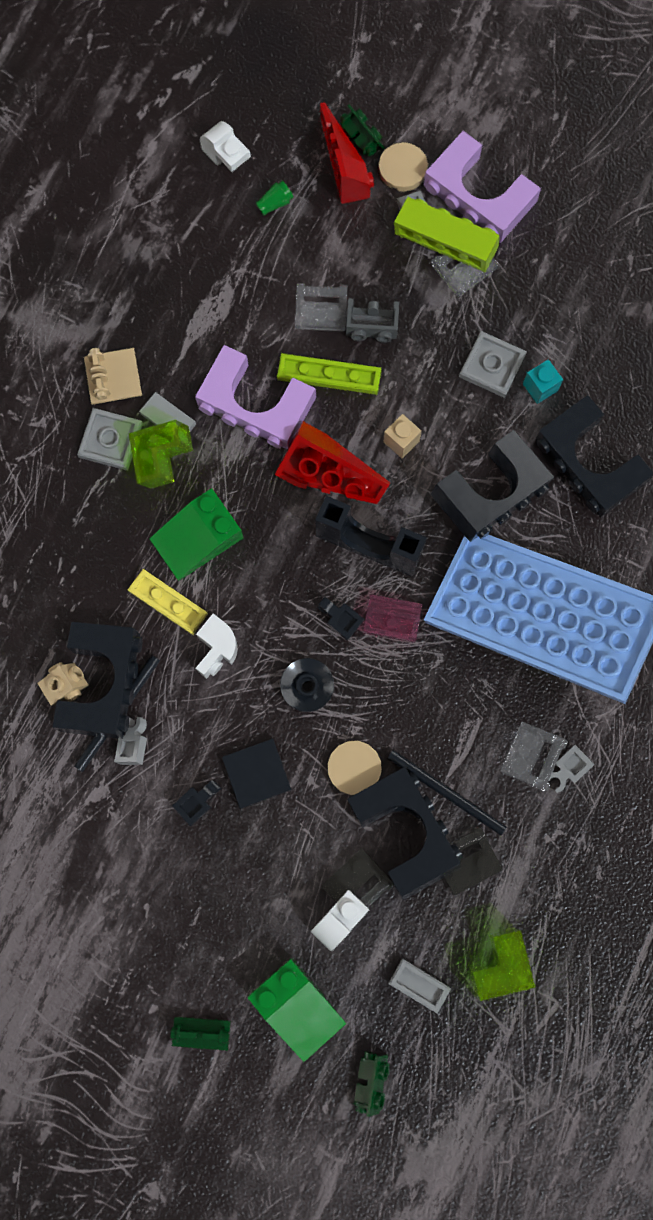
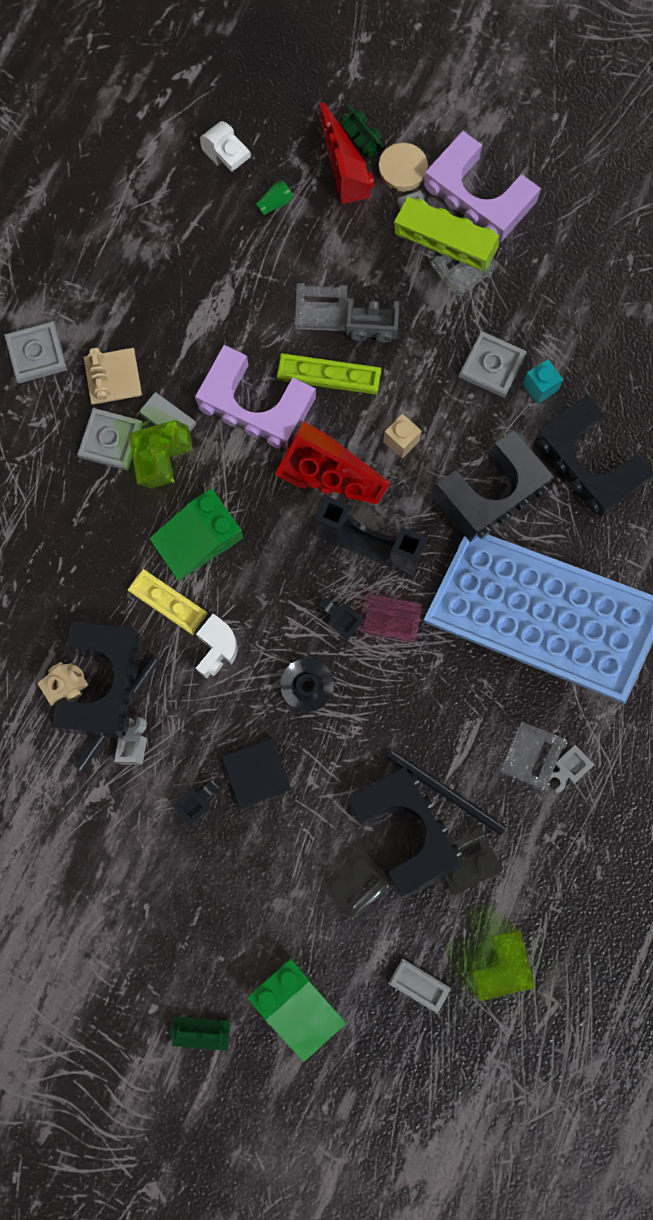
(35, 352): none -> light grey tile
(339, 920): white brick -> none
(354, 767): tan tile -> none
(370, 1097): dark green hinge -> none

